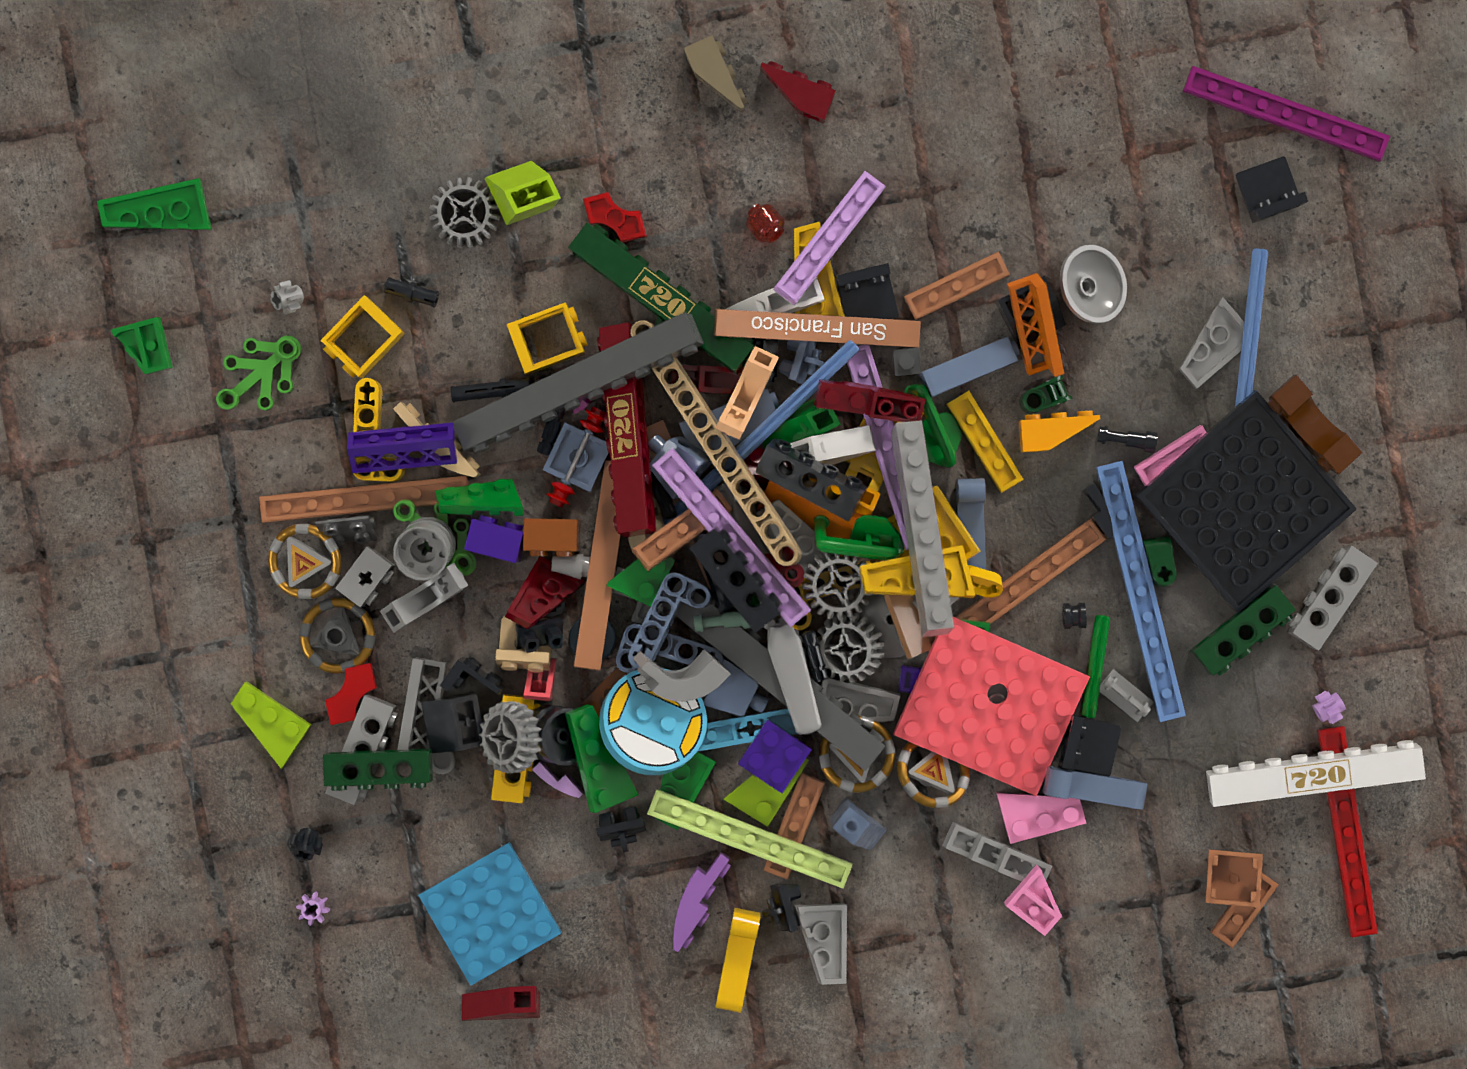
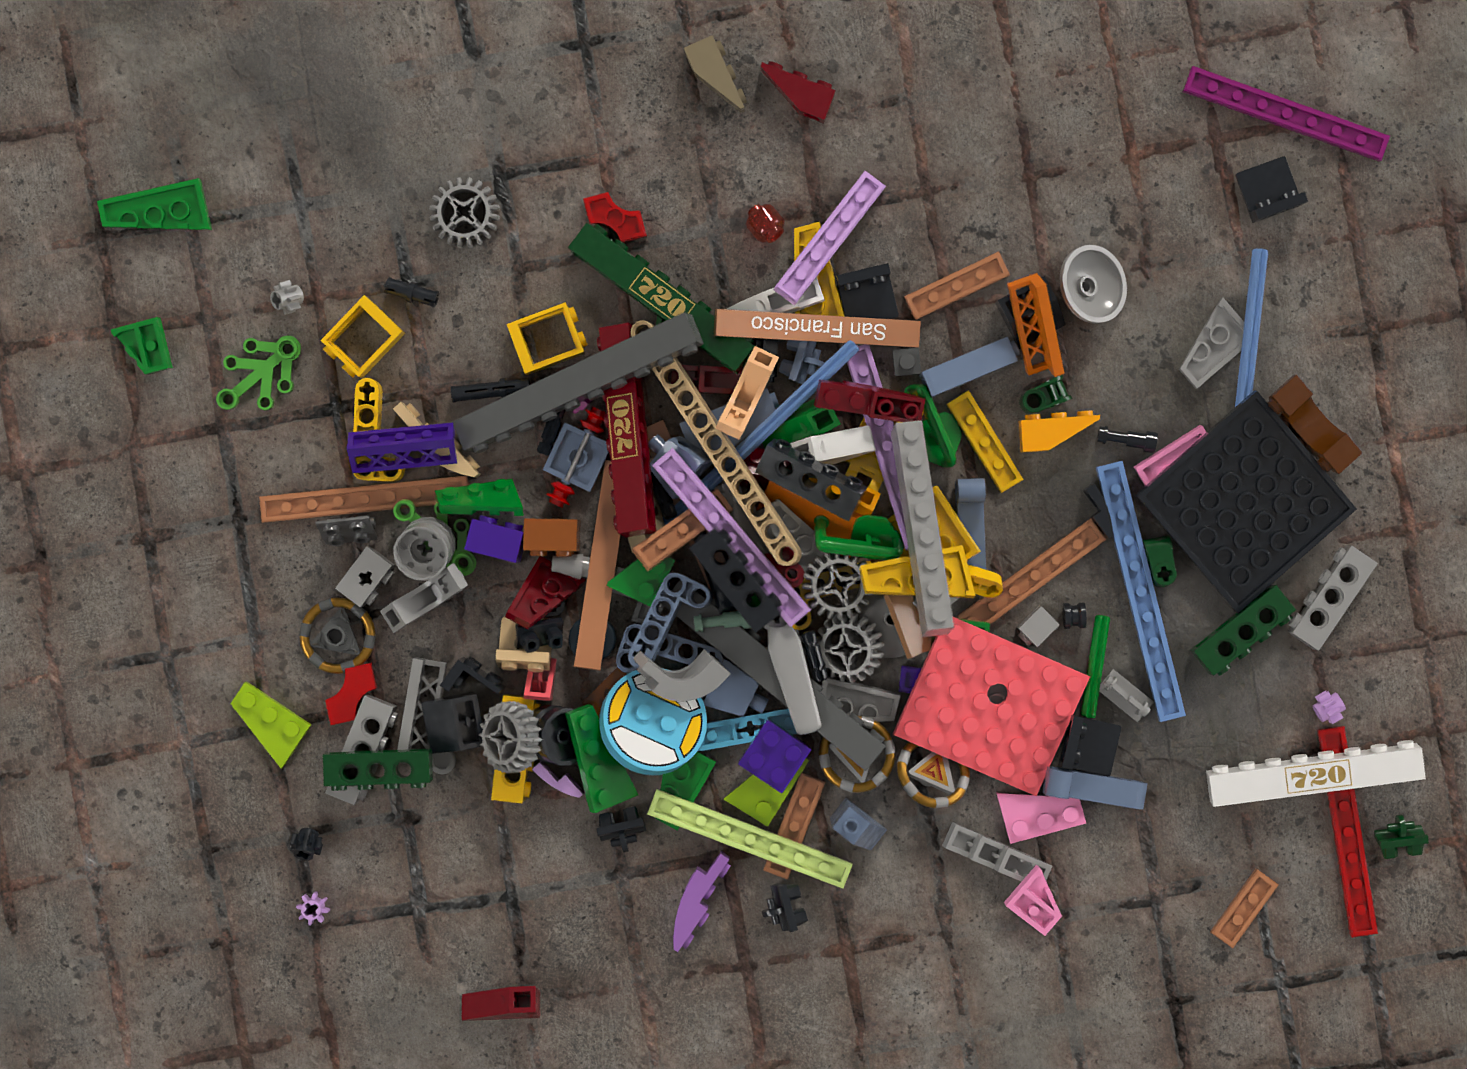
(303, 561): piece -> none
(490, 913): dark azure plate -> none
(522, 191): lime slope -> none
(737, 960): yellow beam -> none
(826, 940): light grey wing -> none
(1036, 627): none -> light grey brick
(1234, 878): nougat container -> none
(1400, 835): none -> dark green hips

